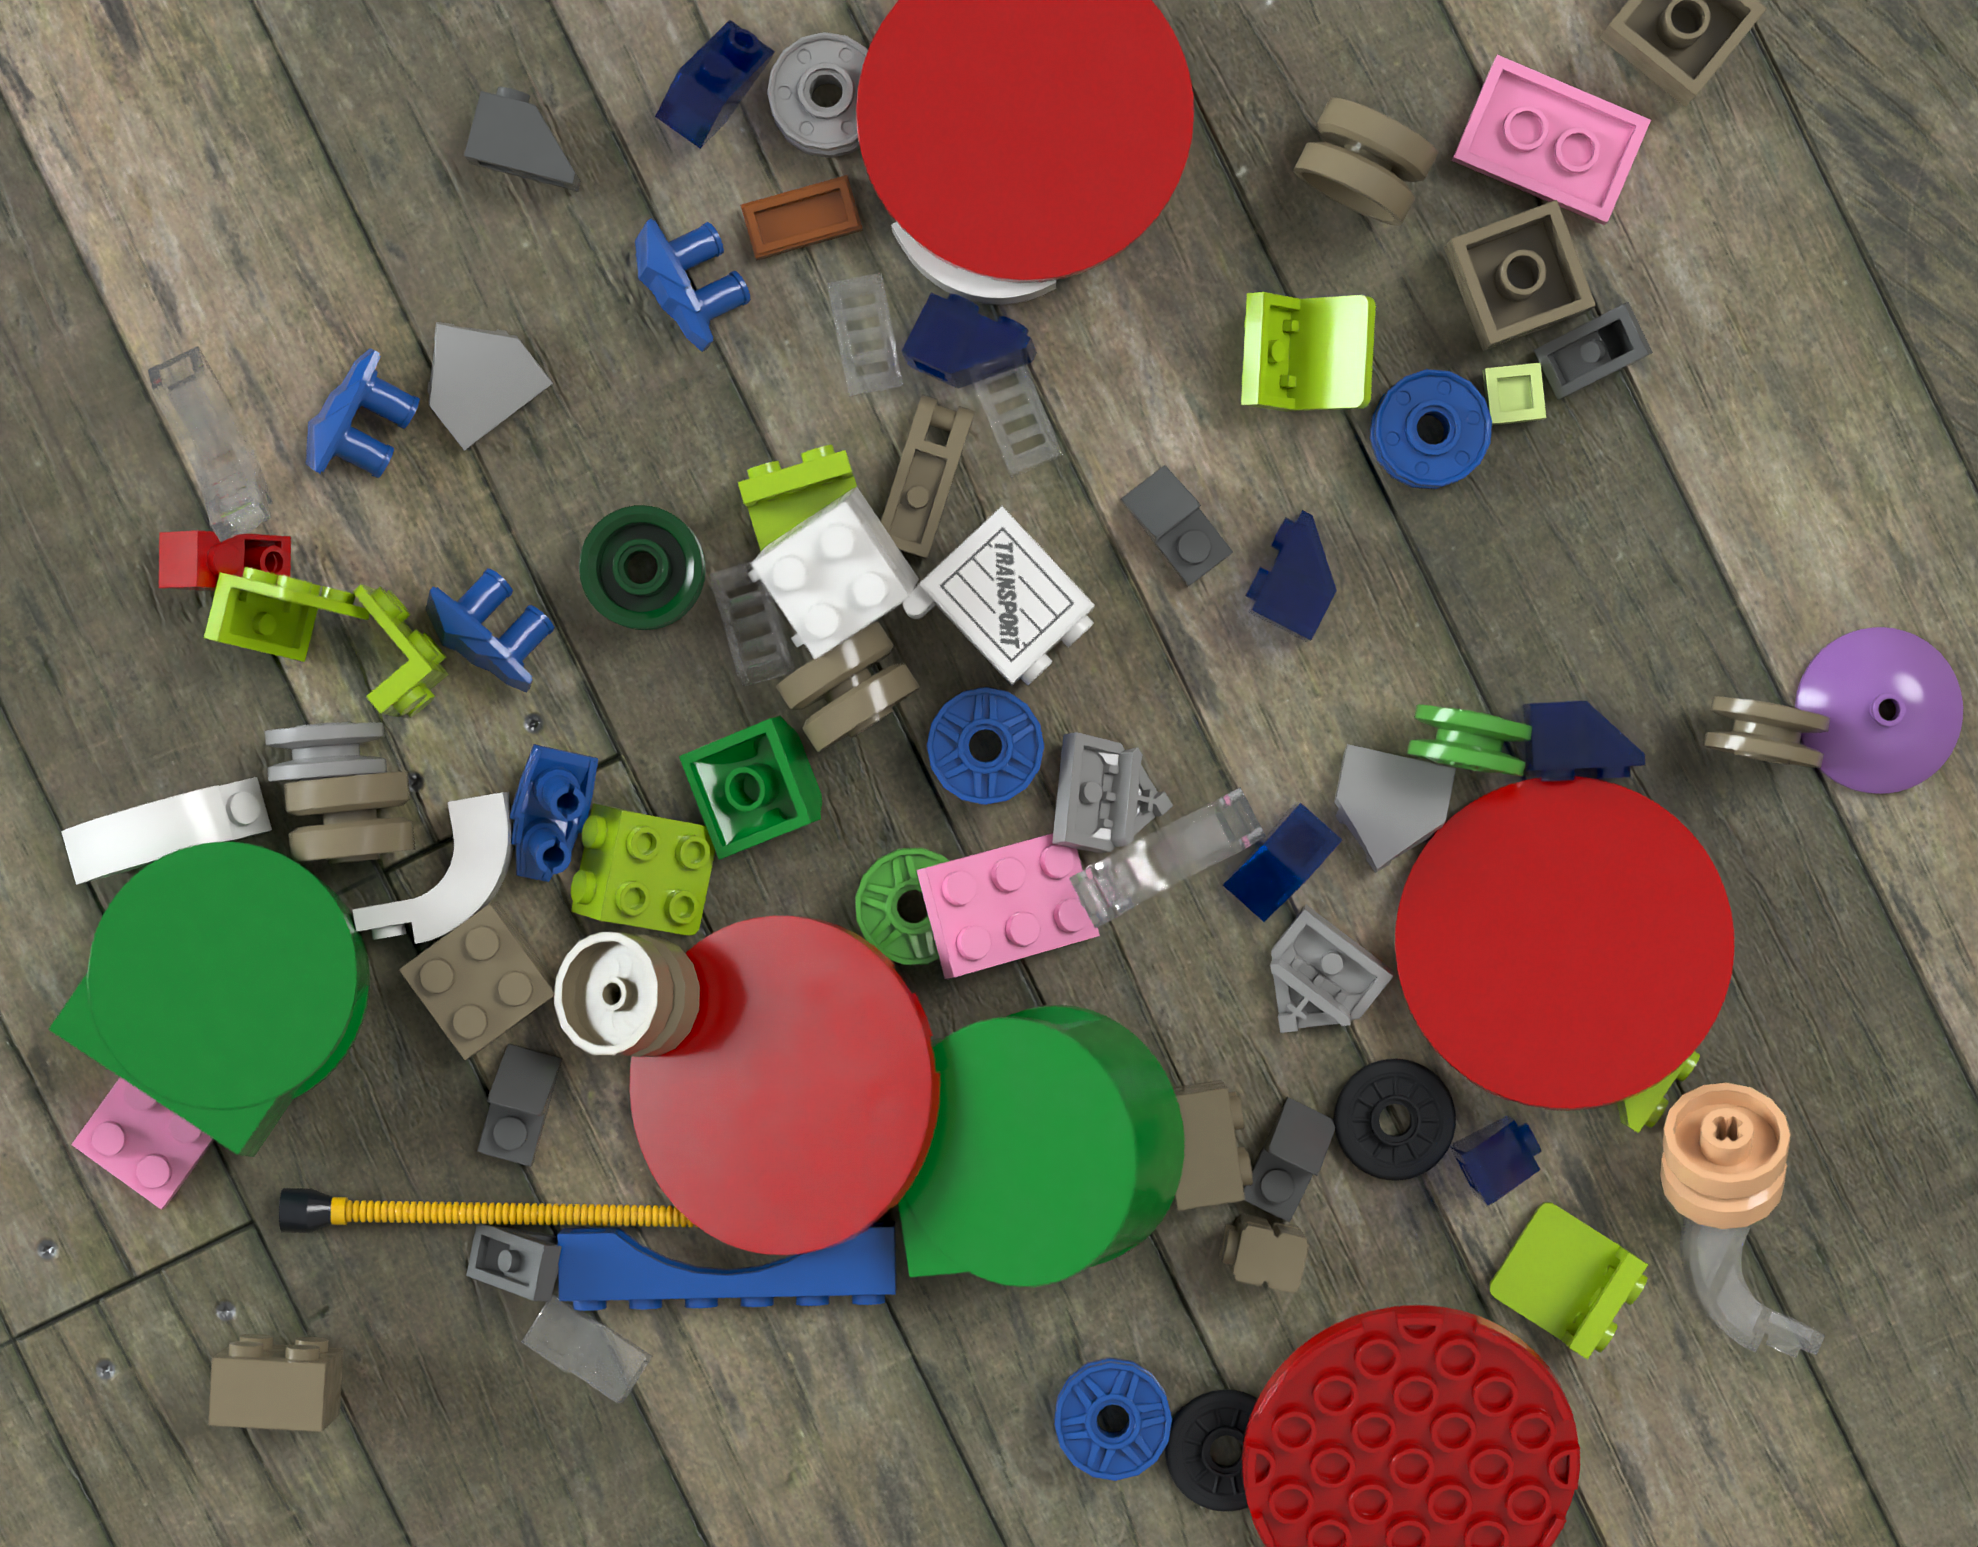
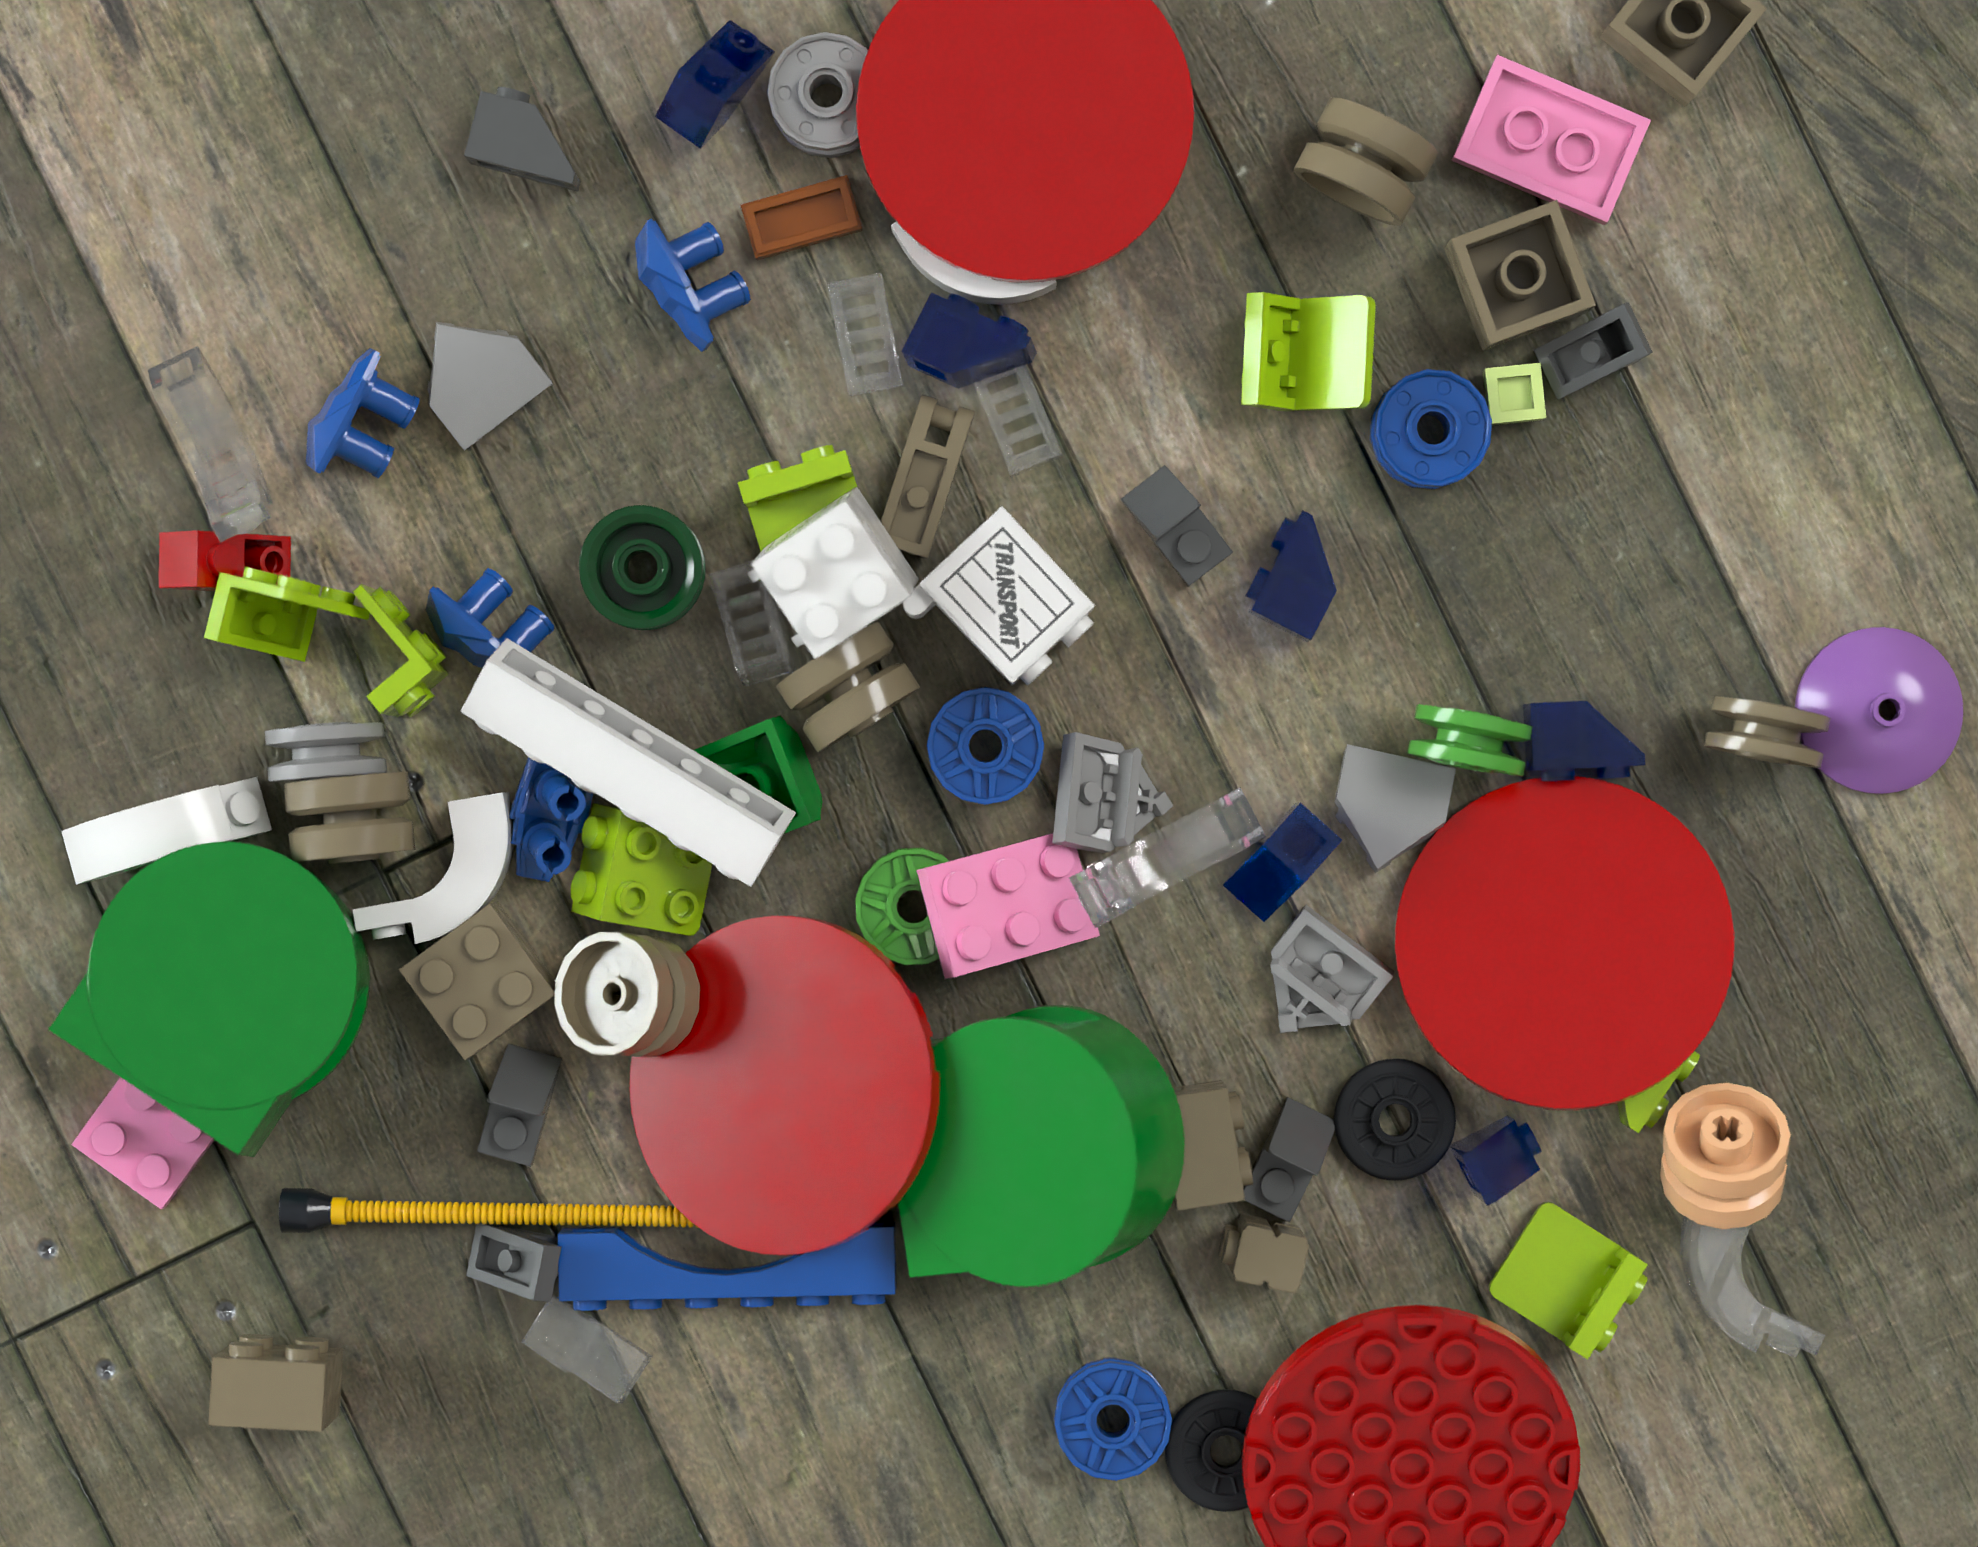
(627, 762): none -> white brick

